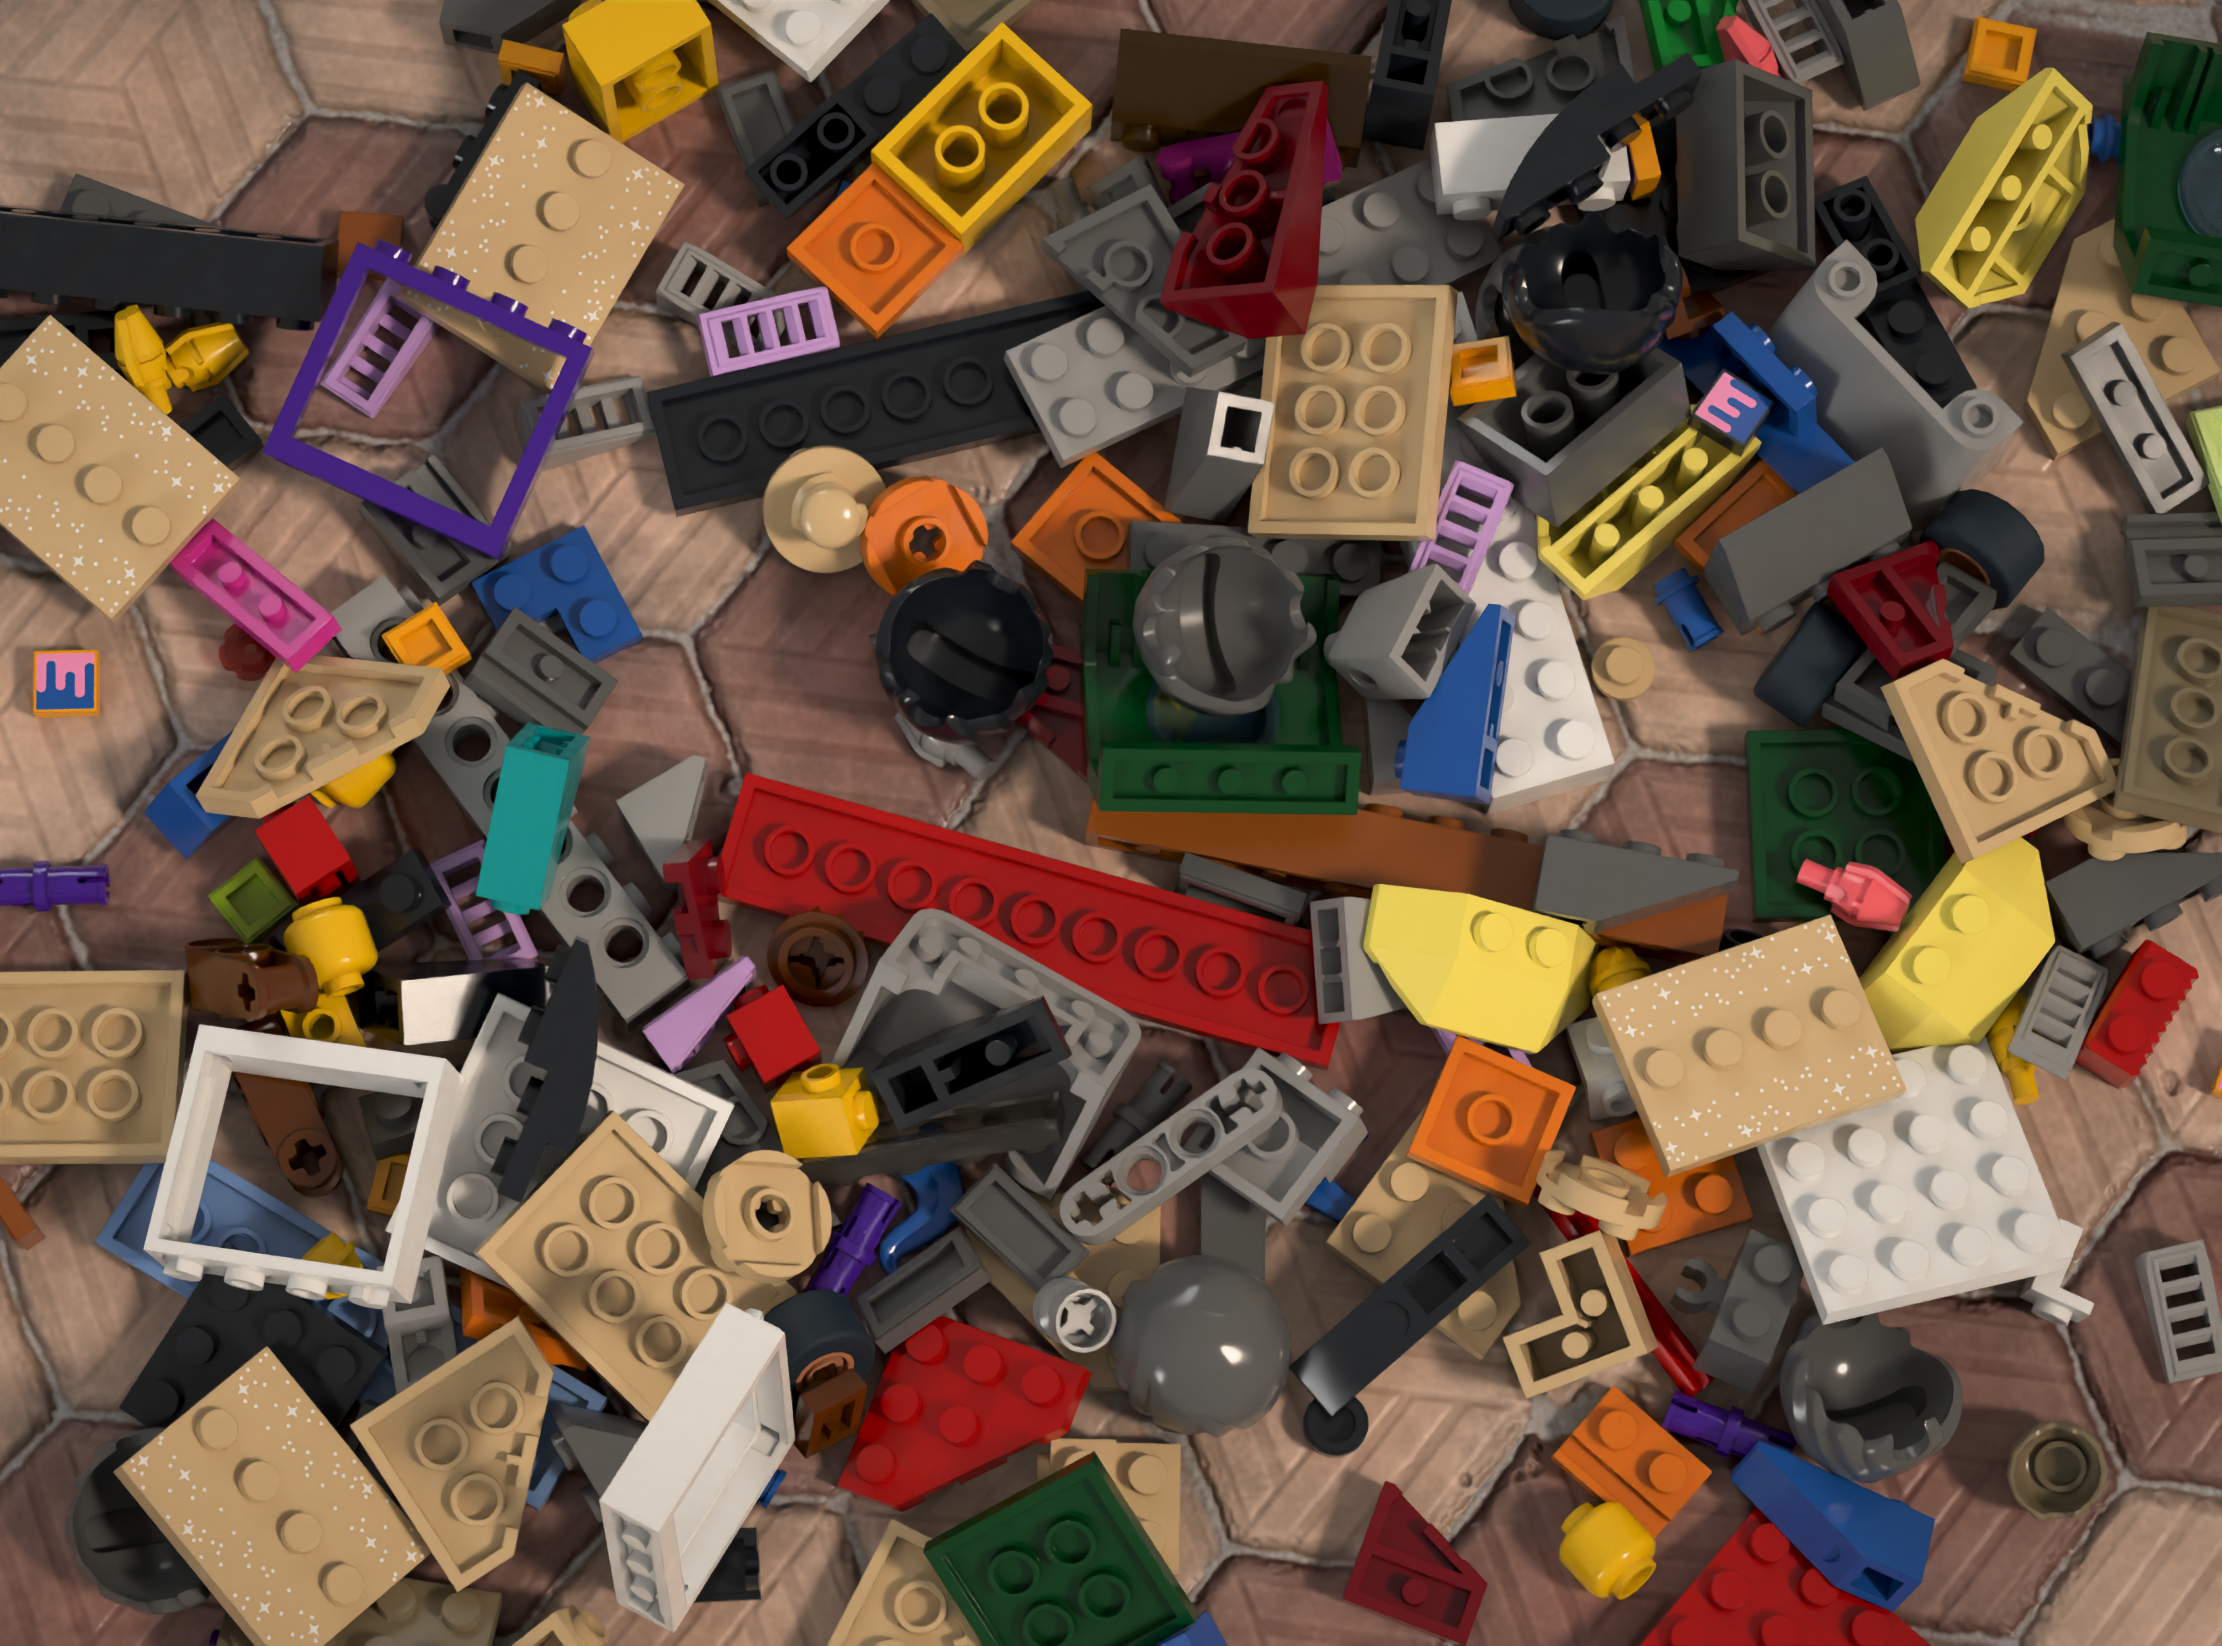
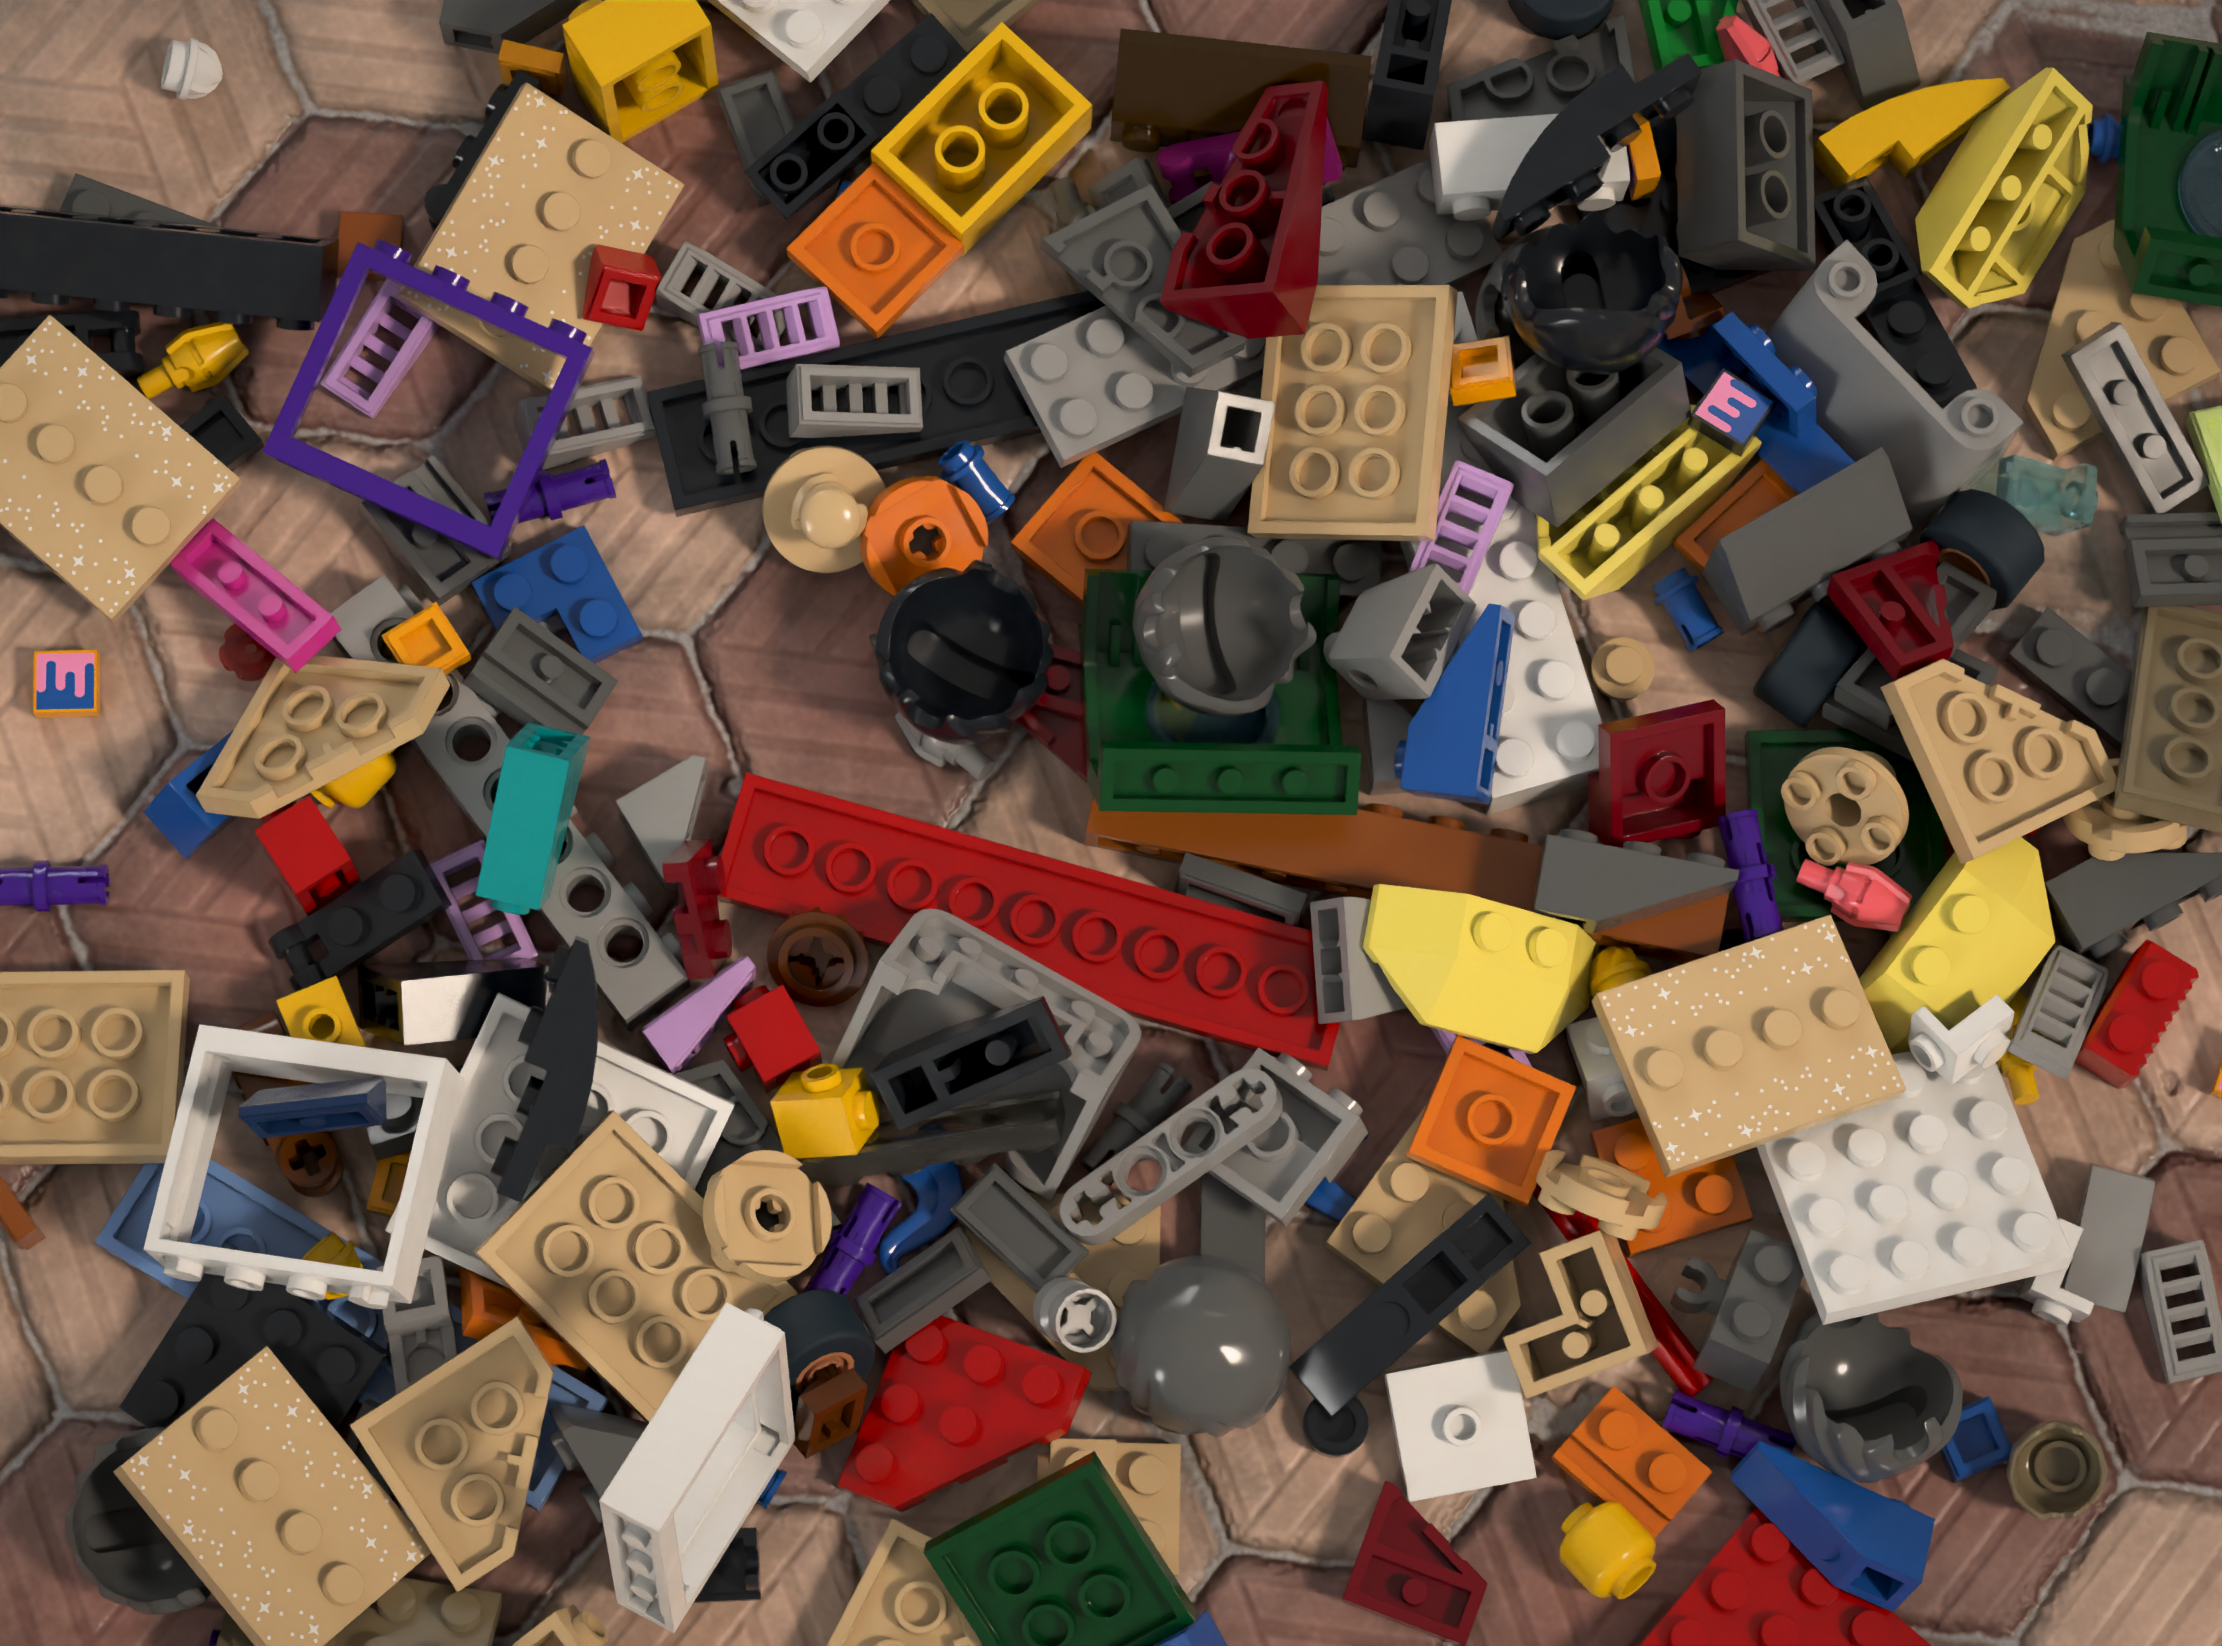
(142, 356): yellow piece -> none
(190, 69): none -> white plate
(248, 979): reddish brown piece -> none
(253, 902): lime tile -> none
(316, 1107): none -> dark blue slope
(335, 942): yellow head -> none
(561, 492): none -> dark purple pin
(620, 287): none -> red slope
(727, 407): none -> dark grey pin
(853, 422): none -> light grey slope
(970, 473): none -> blue pin
(1459, 1425): none -> white plate
(1659, 775): none -> dark red plate
(1754, 885): none -> dark purple pin
(1846, 806): none -> tan plate
(1905, 129): none -> yellow slope
(1973, 1042): none -> white bracket
(1977, 1442): none -> blue tile
(1999, 54): light orange tile -> none
(2048, 495): none -> clear light blue bracket
(2114, 1224): none -> light grey slope

